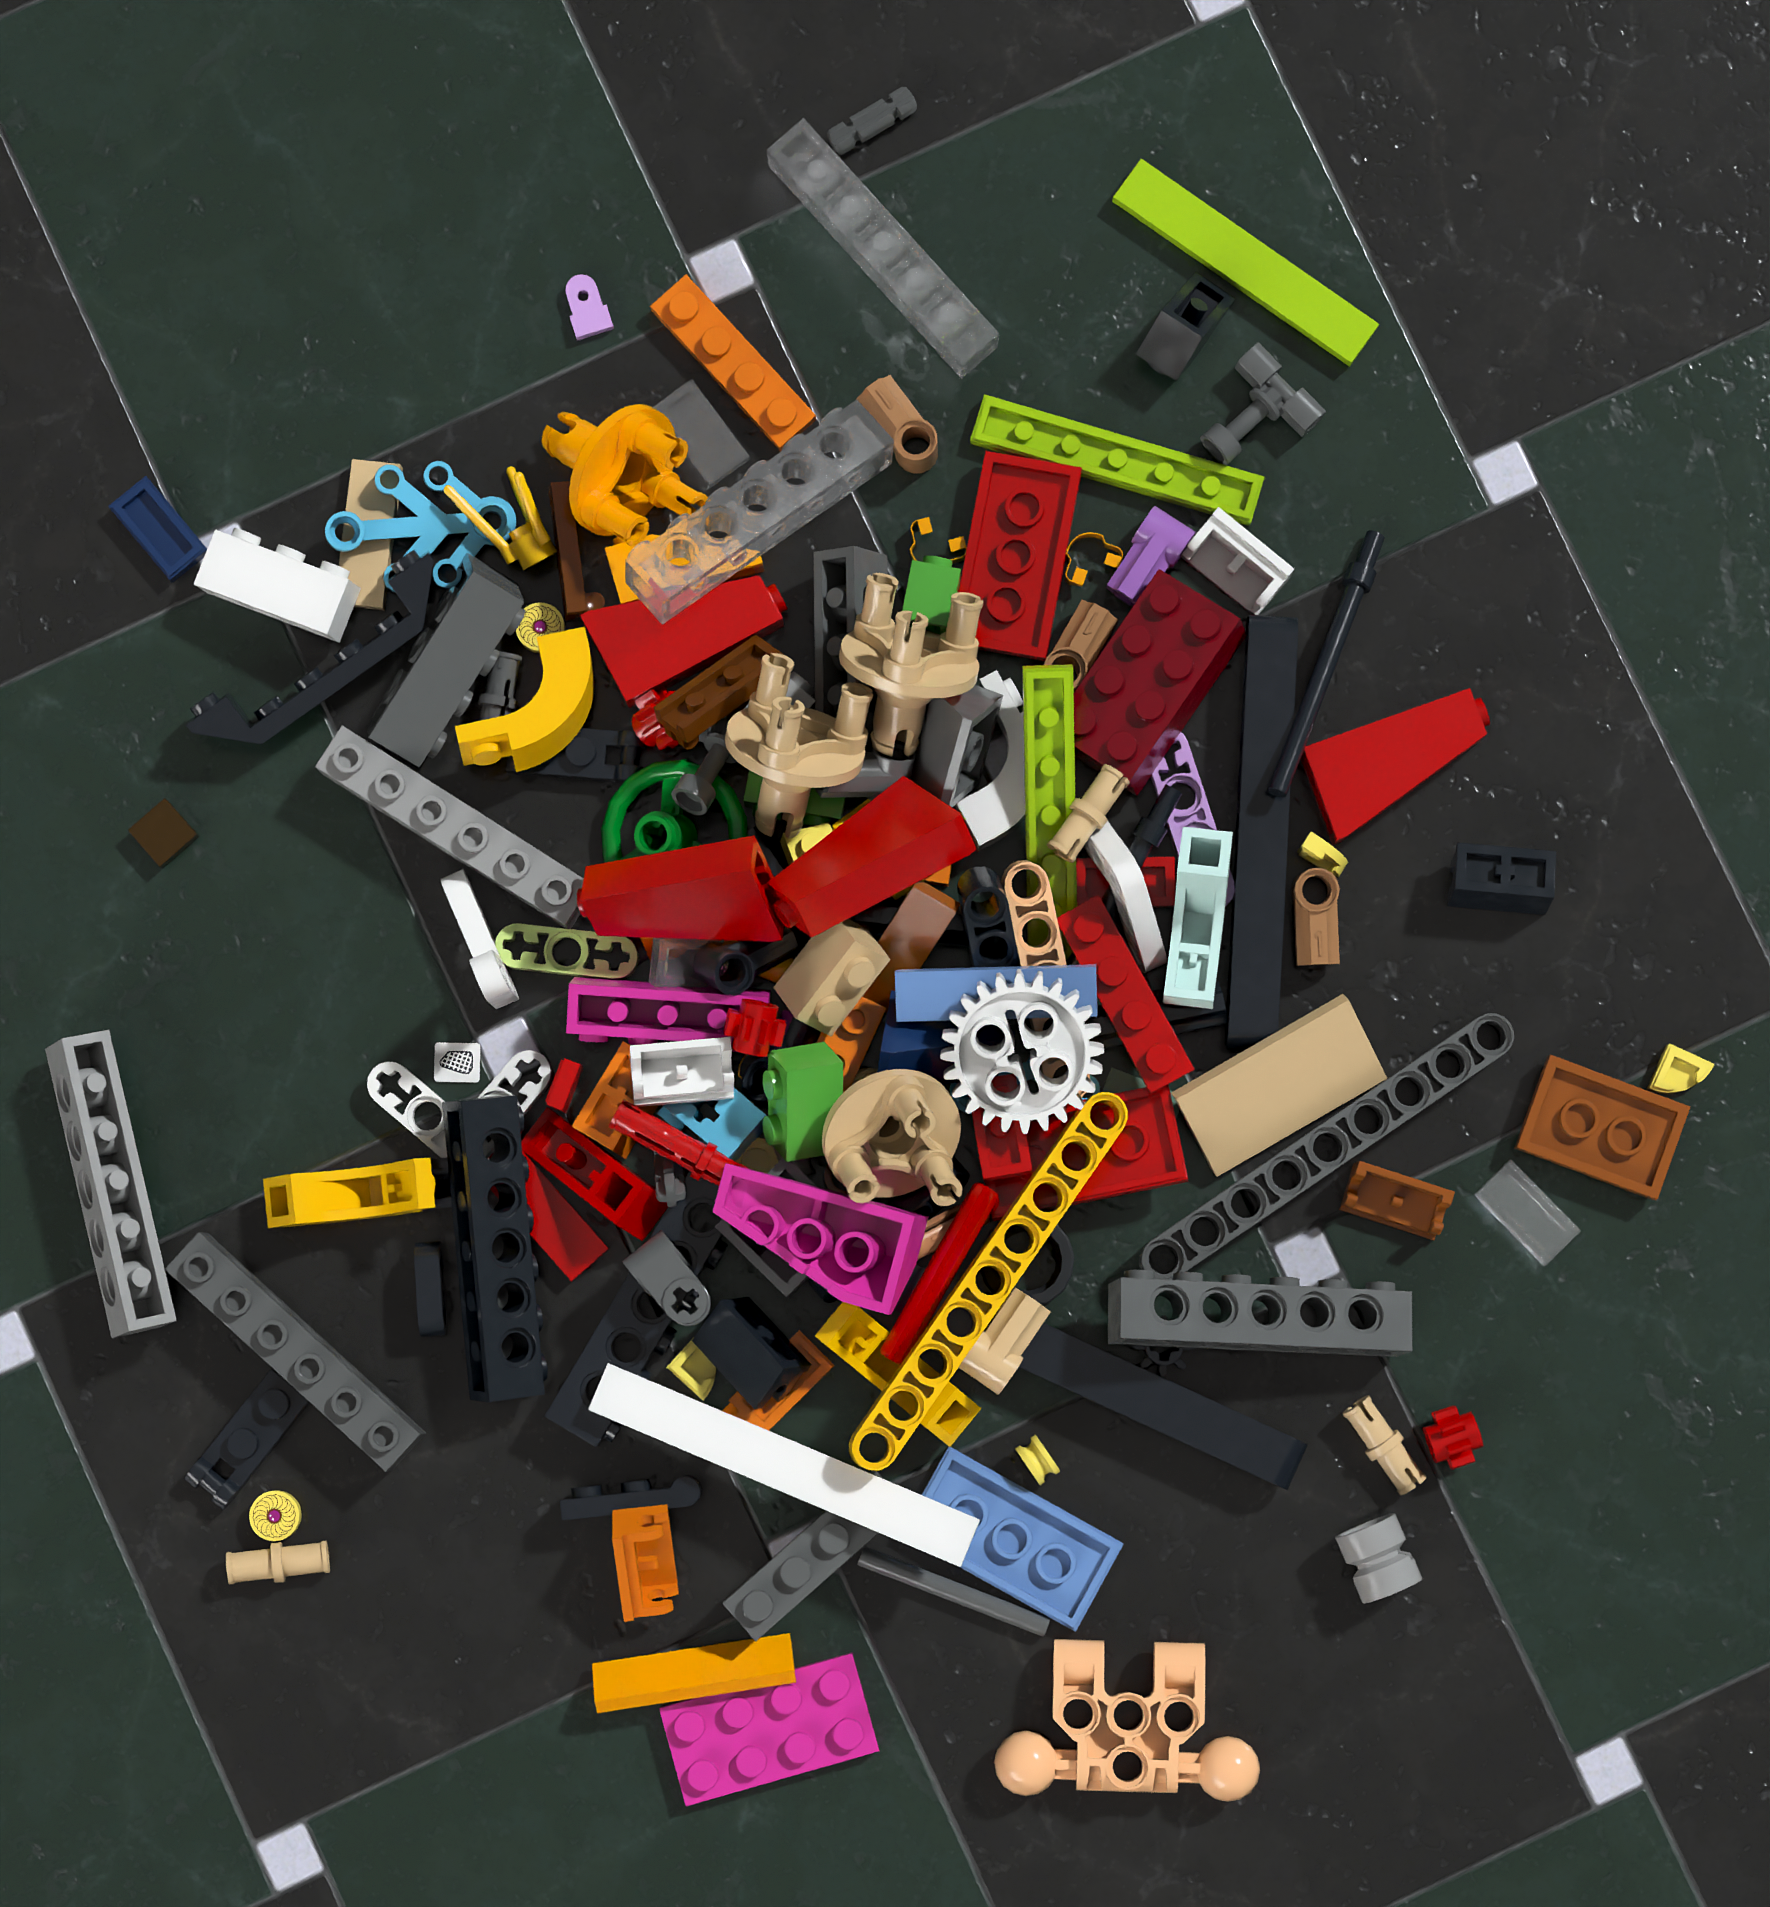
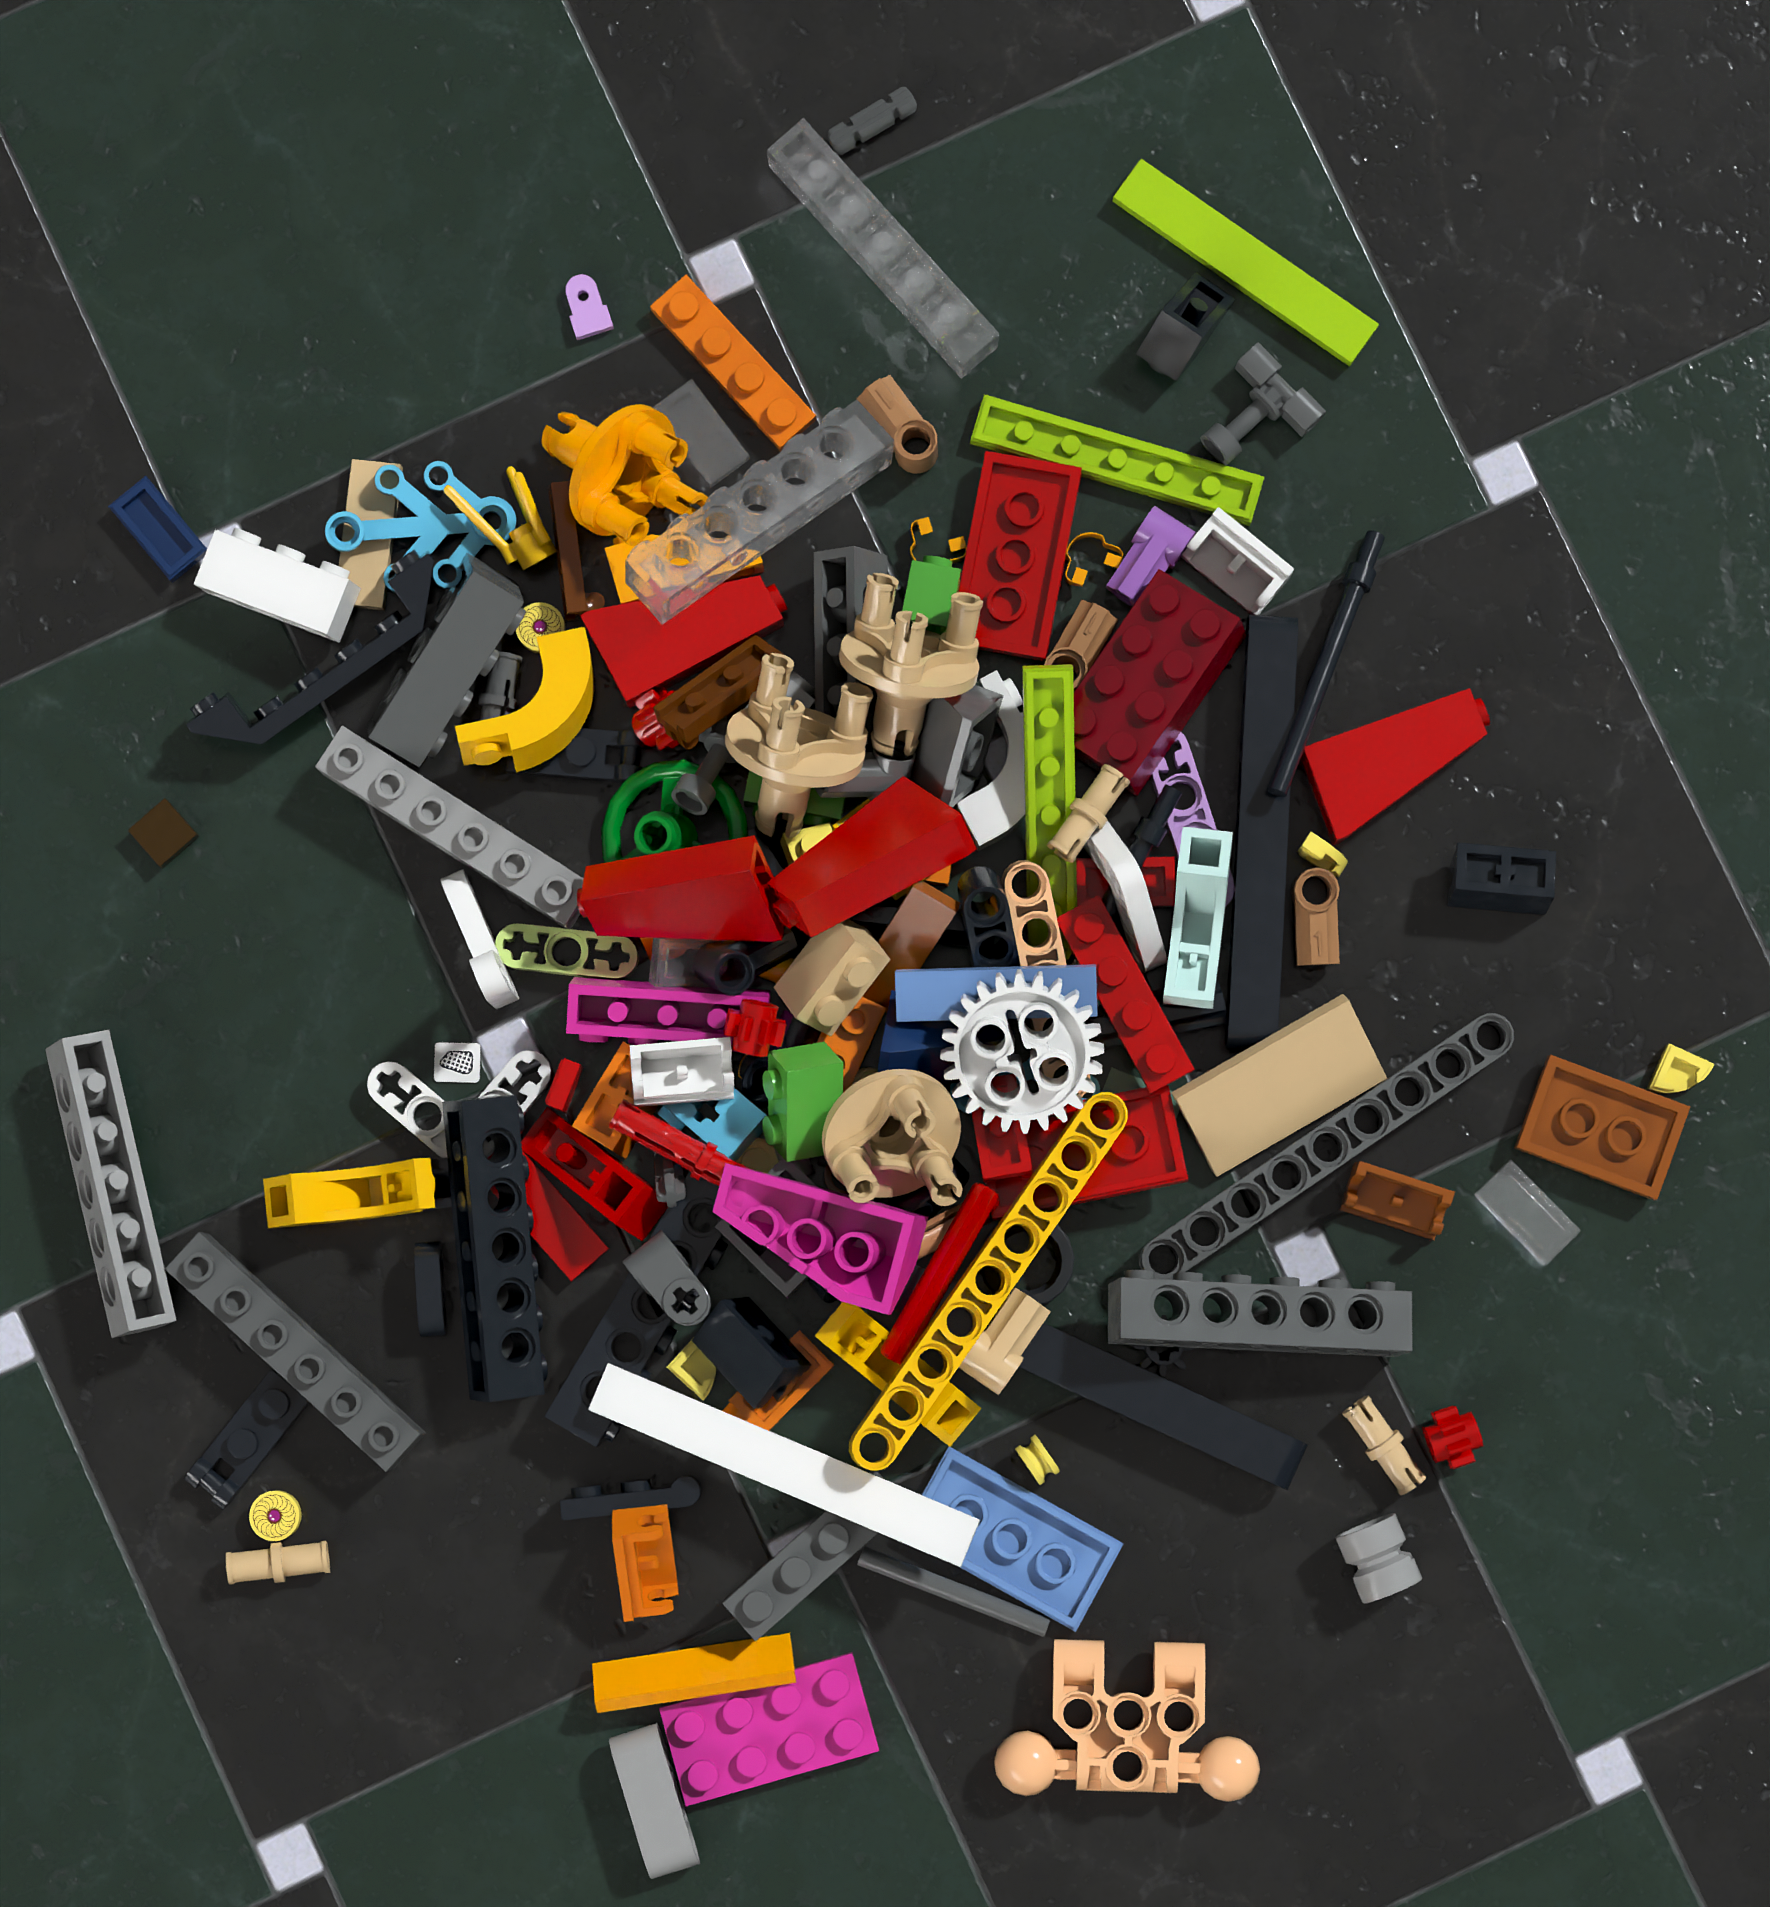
(654, 1801): none -> light grey beam

